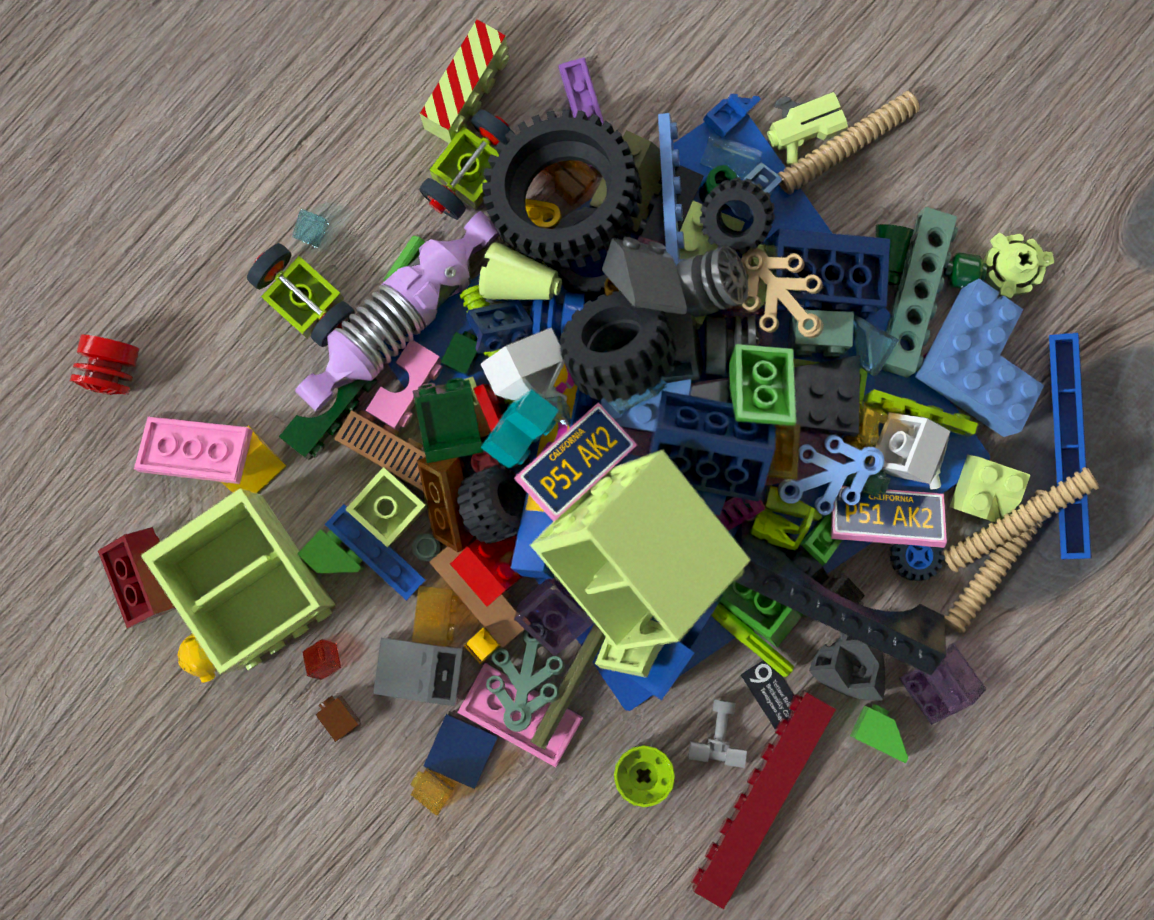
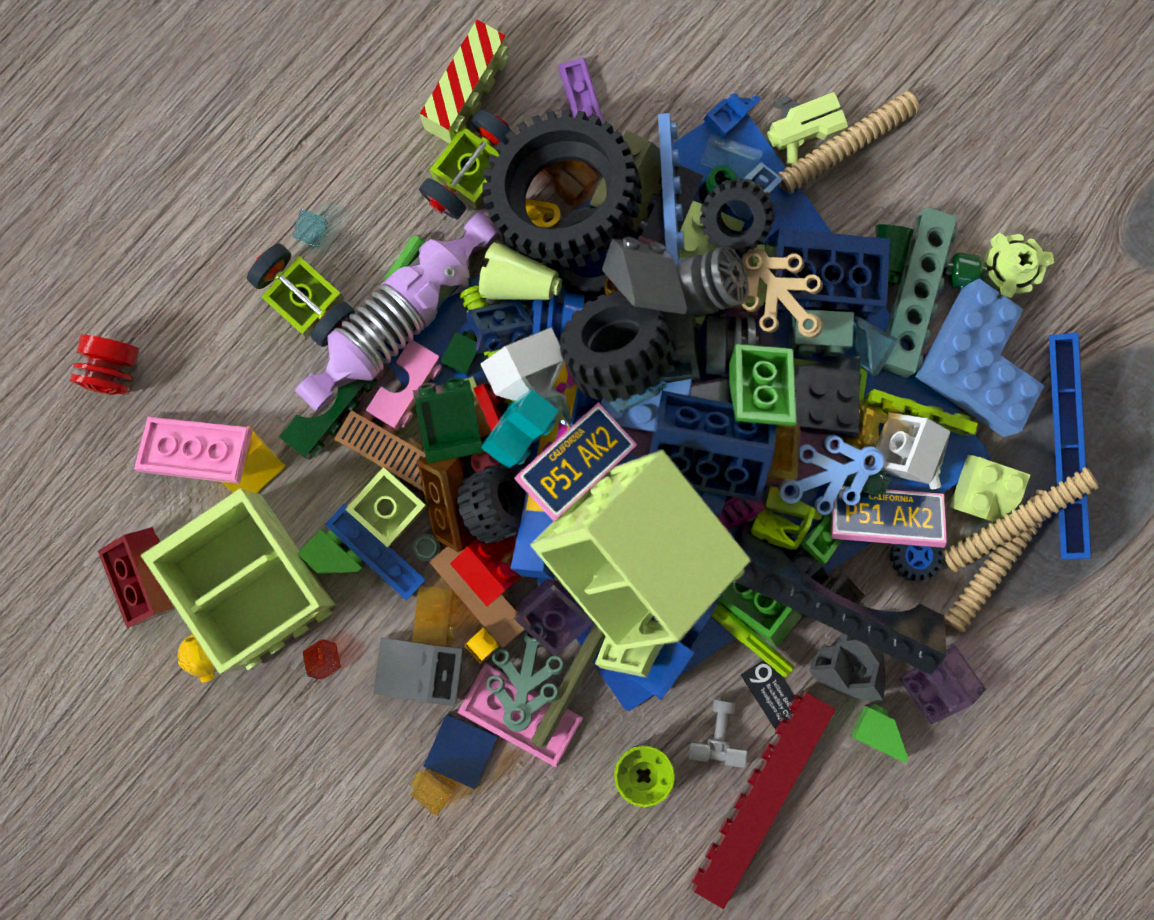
(337, 717): reddish brown brick -> none

